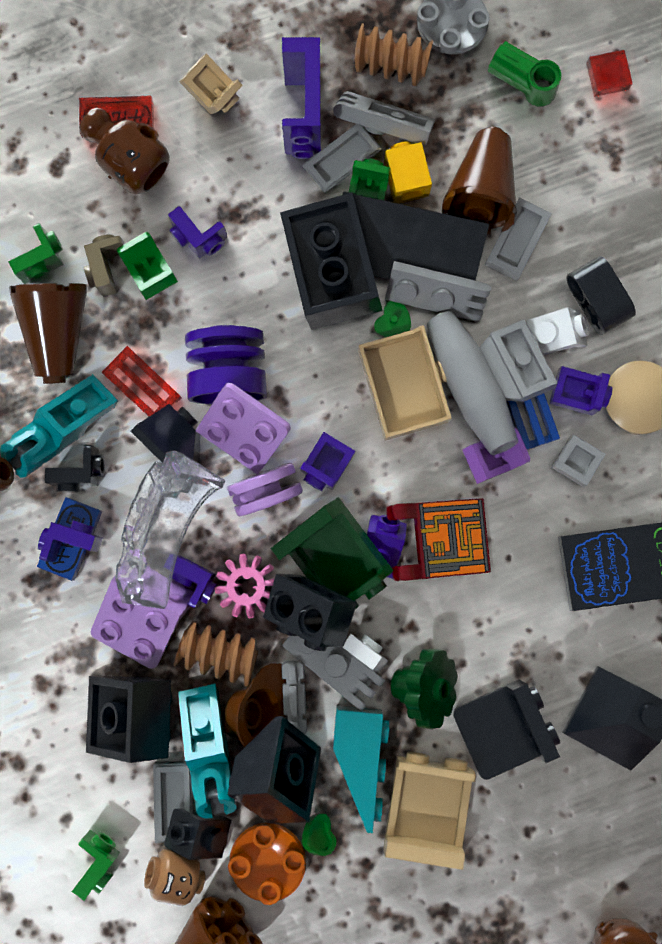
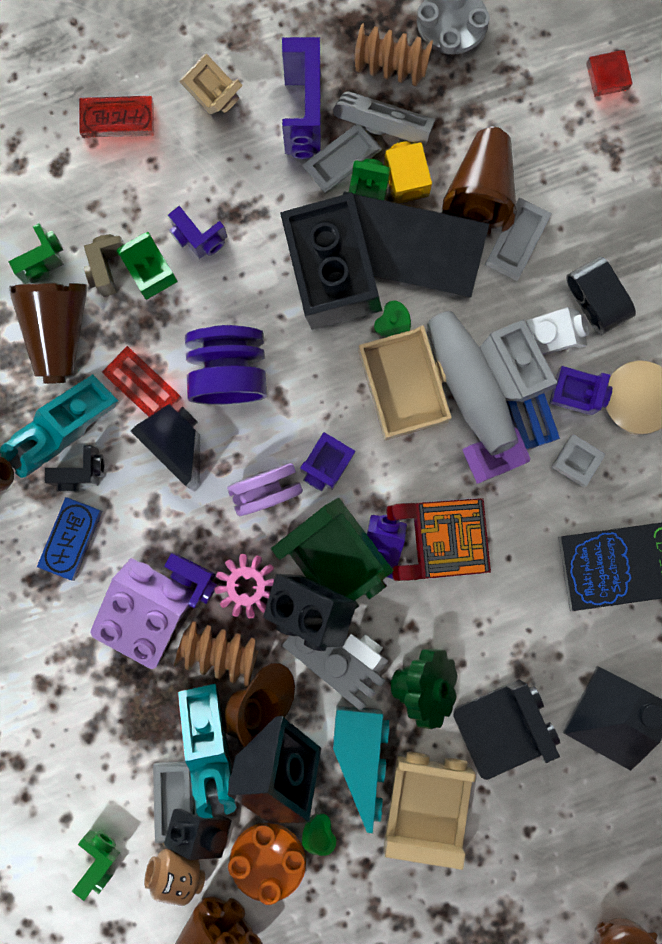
(77, 534): dark purple bracket -> none
(126, 150): reddish brown piece -> none
(128, 718): black slope -> none
(157, 527): clear windscreen -> none
(243, 427): lavender bracket -> none
(294, 694): light grey axle -> none
(437, 291): light grey hinge -> none
(523, 70): green piece -> none

